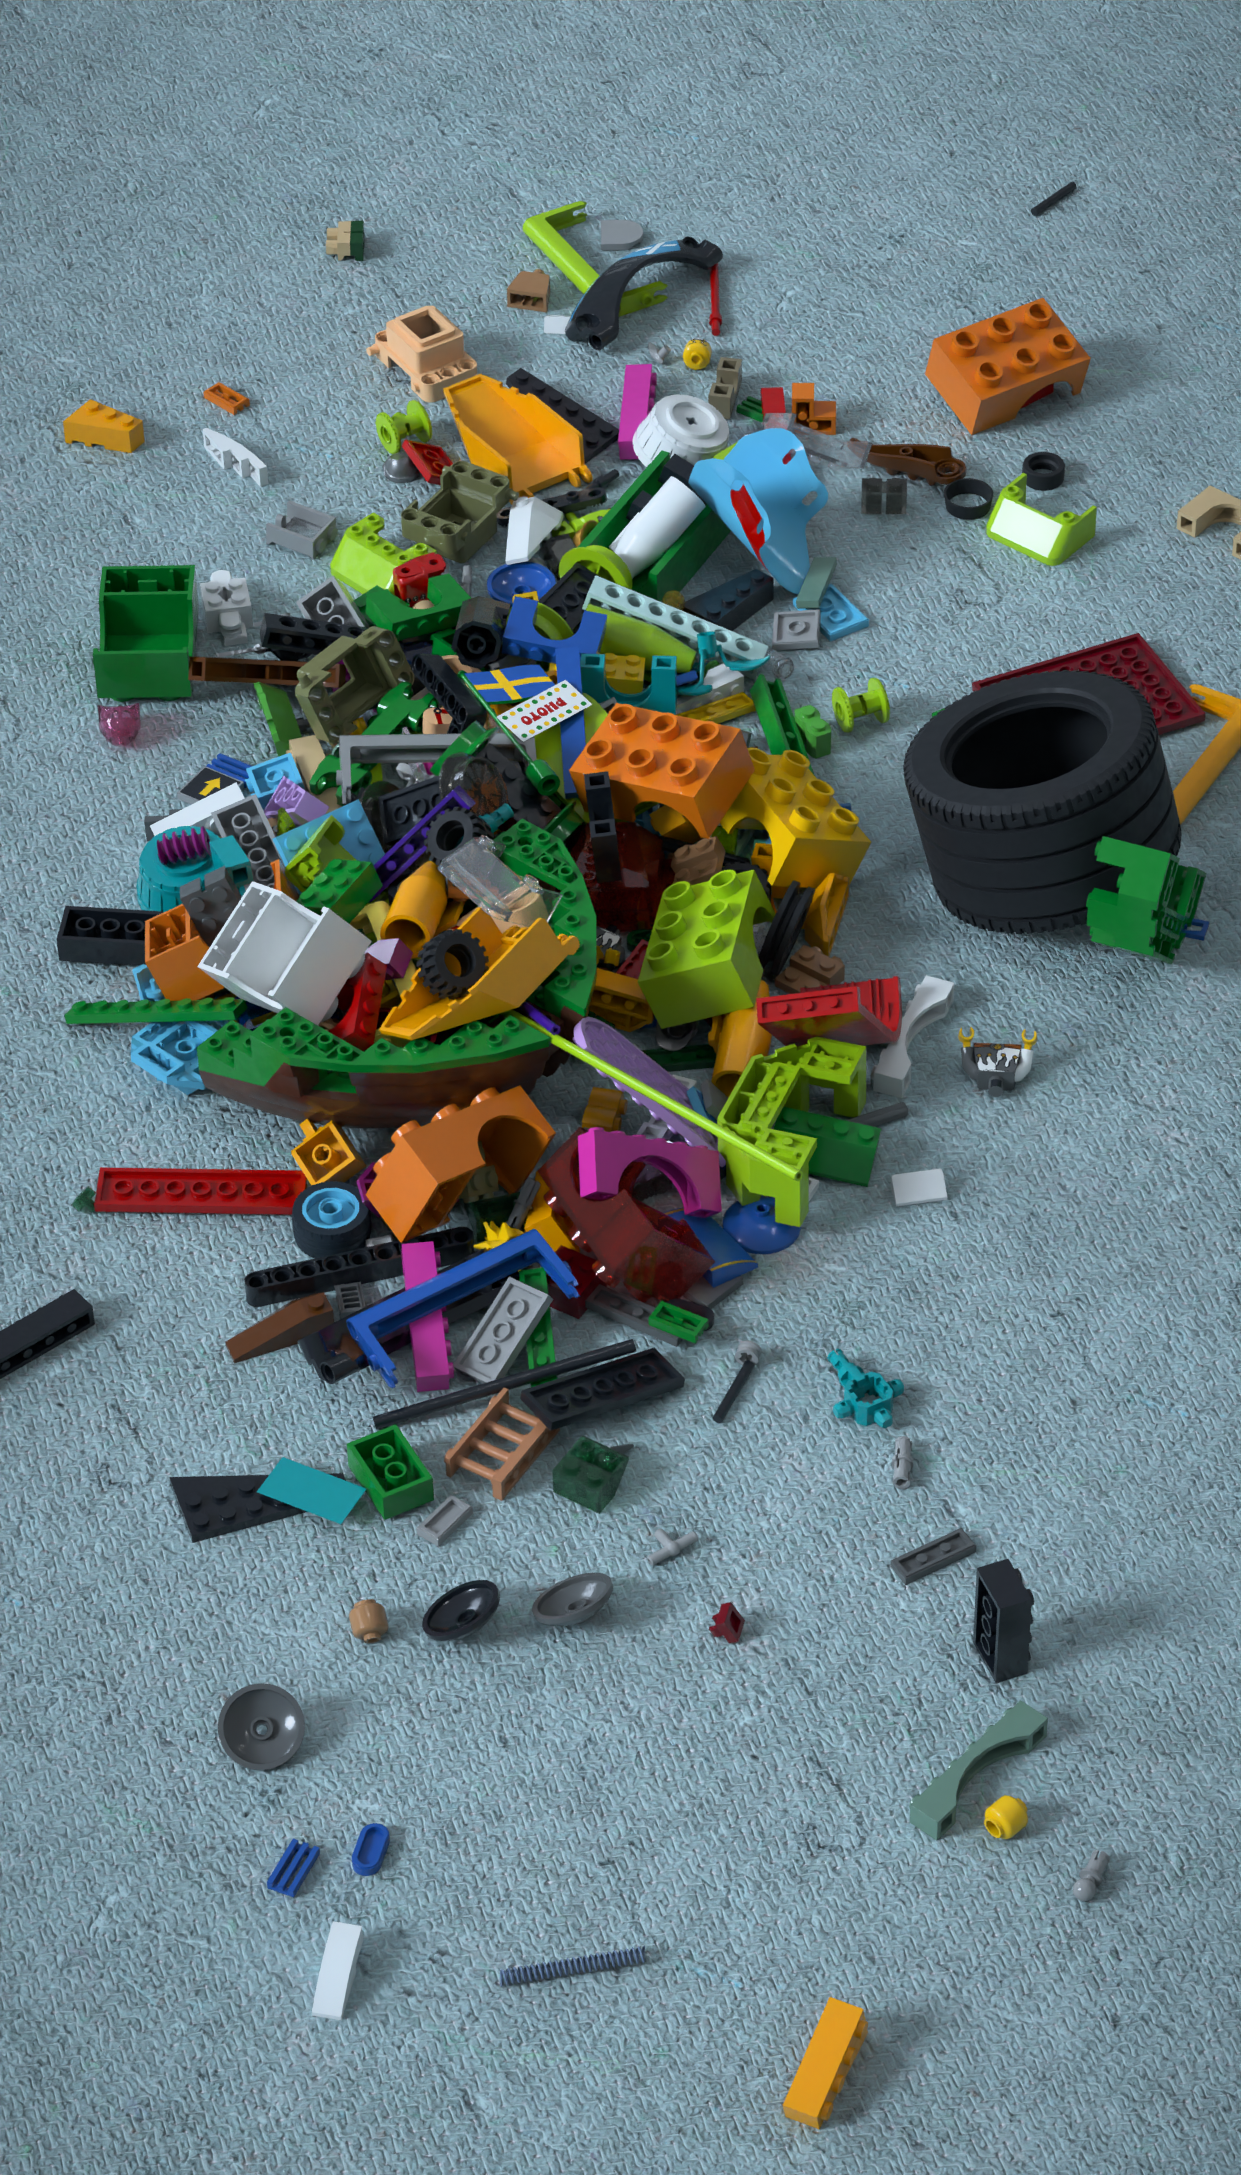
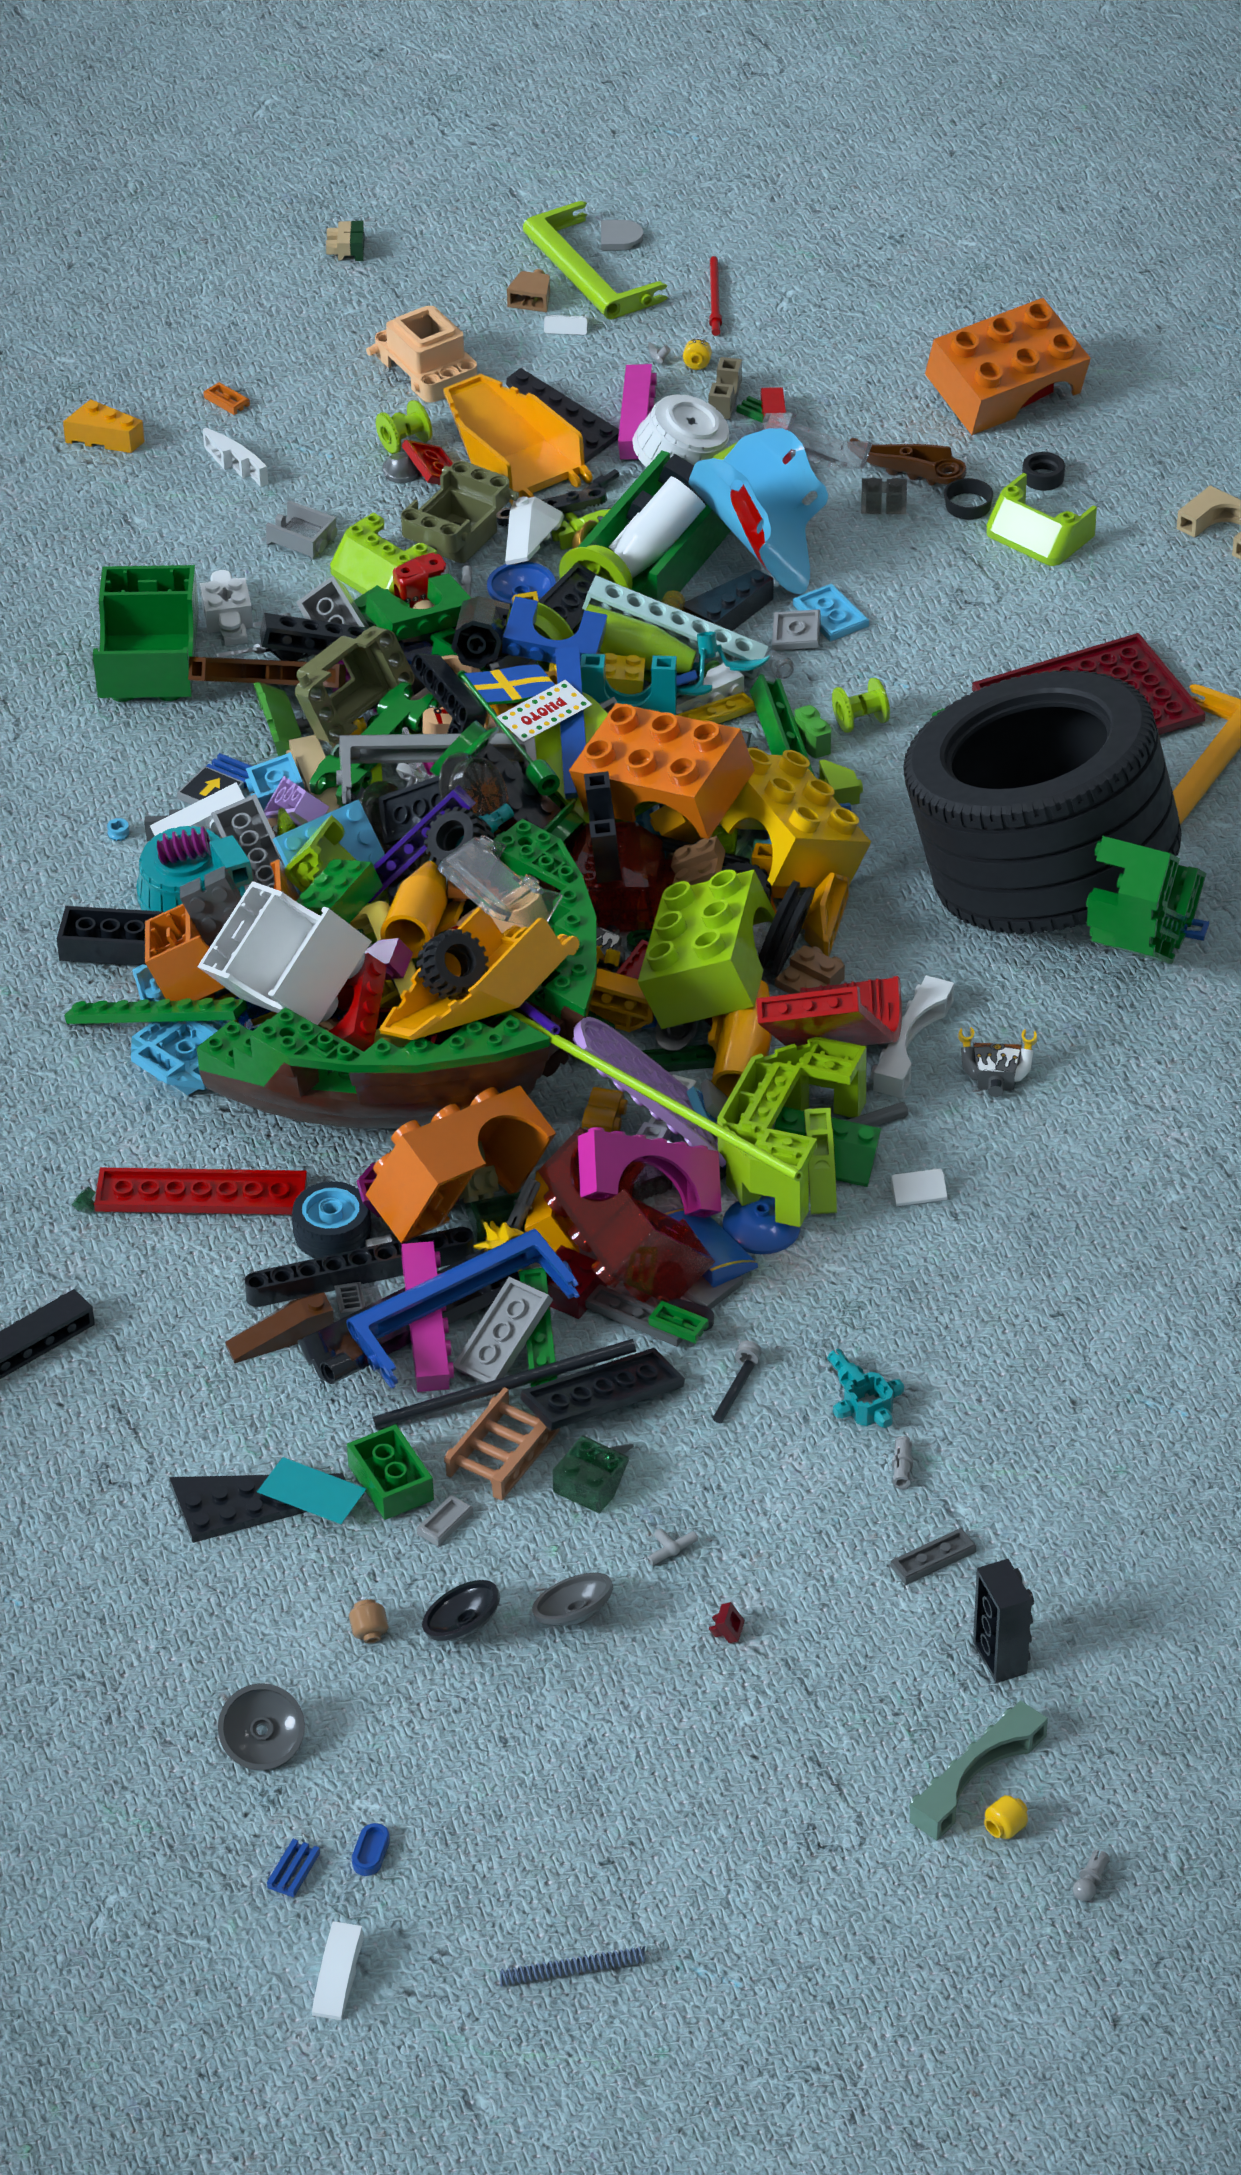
(115, 833): none -> medium azure bush
(119, 723): clear pink helmet -> none
(327, 1154): light orange hinge -> none
(554, 550): clear smoke brick -> none
(598, 309): black panel -> none
(811, 413): orange brick -> none
(816, 582): sand green tile -> none
(822, 1163): none -> lime slope
(826, 2063): light orange wedge -> none
(842, 780): none -> lime slope
(1053, 198): black bar -> none

